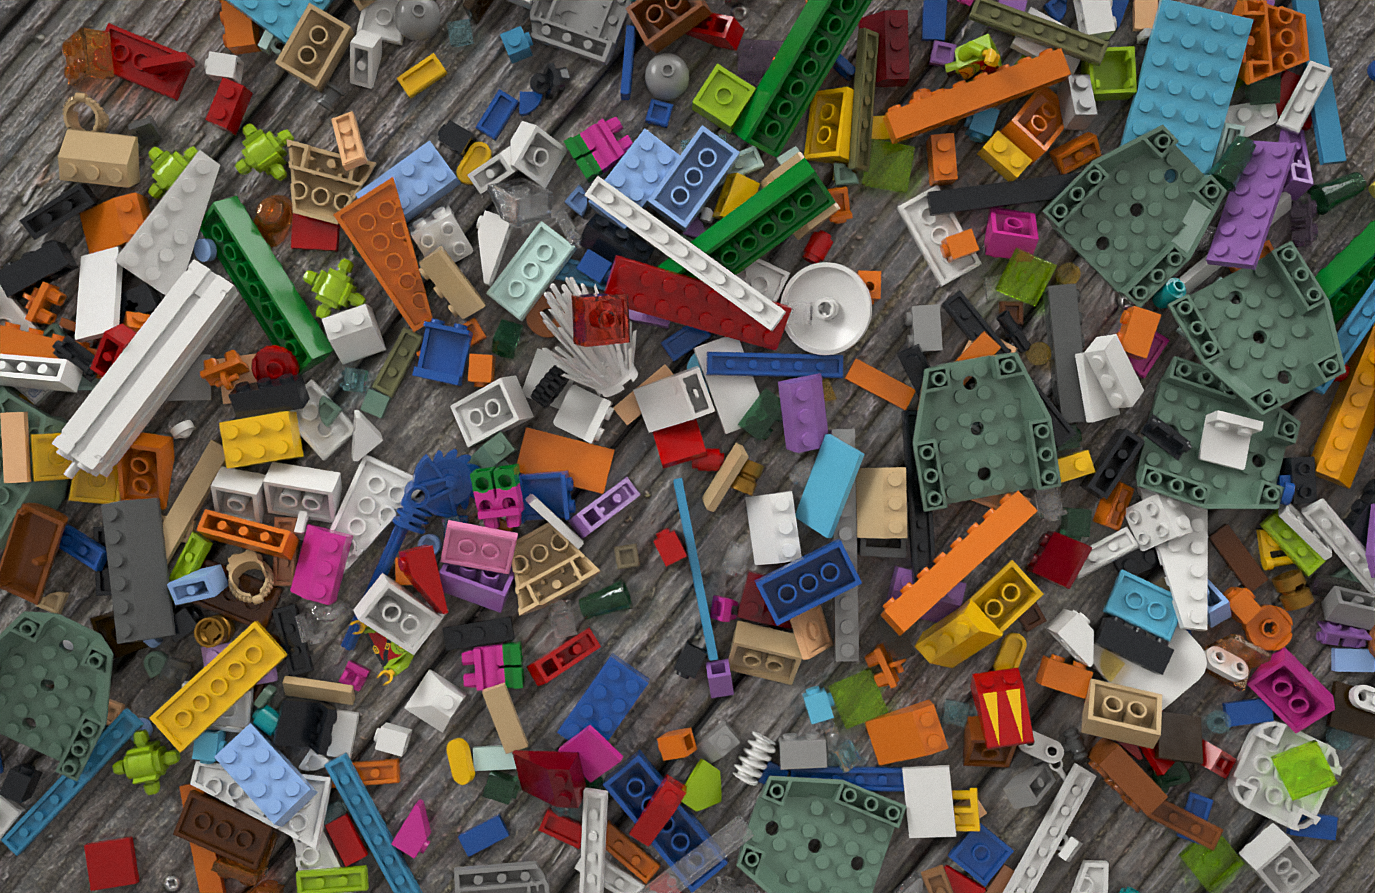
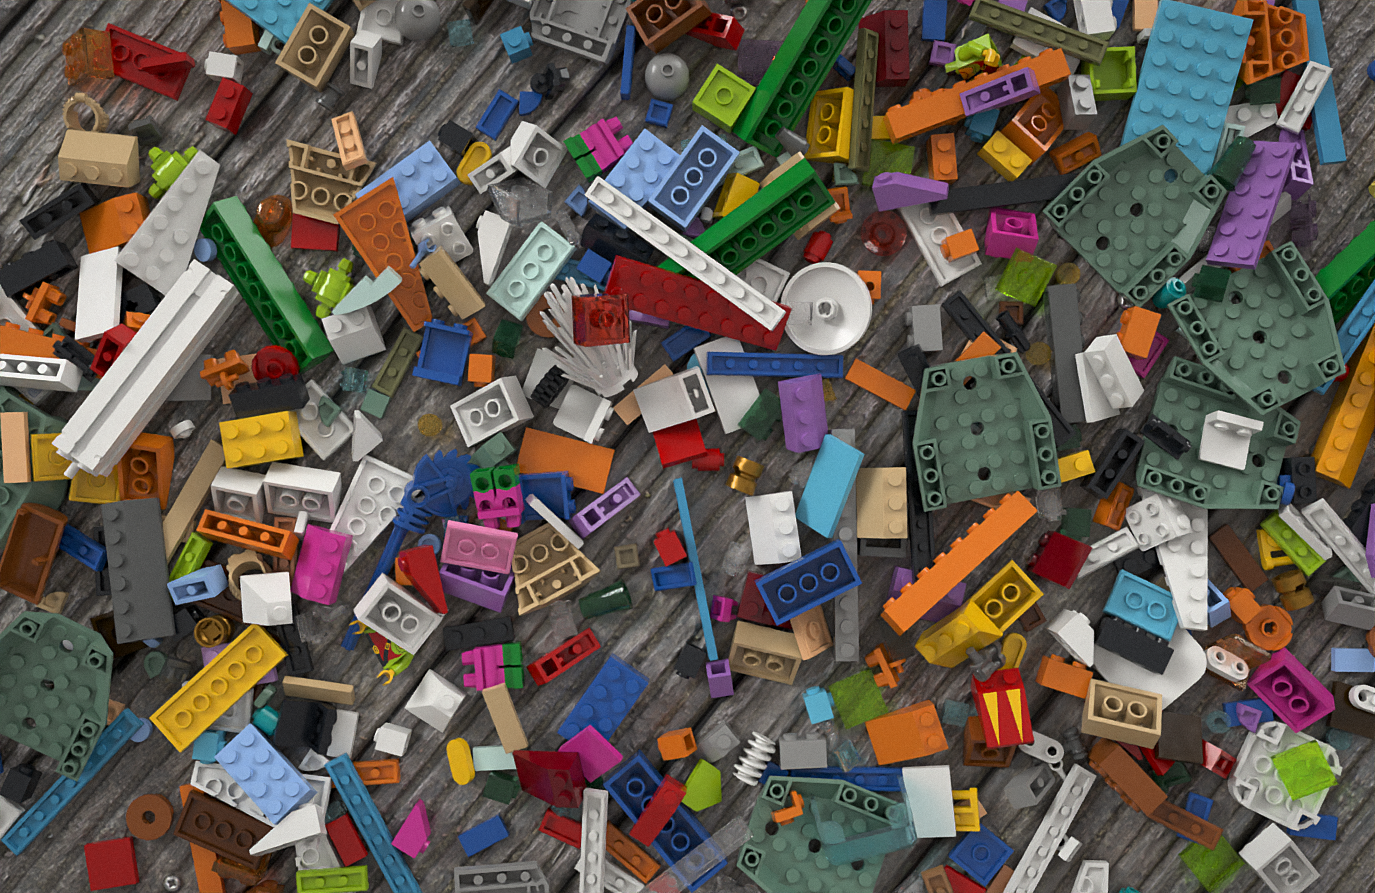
(140, 825): none -> dark orange tile
(146, 762): lime piece -> none
(264, 152): lime piece -> none
(266, 599): none -> white slope
(294, 829): none -> white slope
(355, 675): dark pink tile -> none
(368, 291): none -> light aqua slope
(422, 75): yellow tile -> none
(423, 250): none -> medium blue hand
(429, 425): none -> clear yellow tile
(673, 576): none -> blue tile
(725, 477): tan tile -> none
(786, 814): none -> orange bracket
(791, 141): none -> dark grey cone
(844, 850): none -> clear light blue windscreen
(891, 225): none -> clear red dish
(905, 190): none -> medium lavender slope
(986, 660): none -> flat silver piece
(1000, 92): none -> medium lavender slope
(1110, 665): clear yellow tile -> none
(1211, 283): none -> clear green brick
(1248, 716): none -> medium lavender tile
(1336, 191): clear green plant -> none
(1350, 635): medium lavender hinge -> none

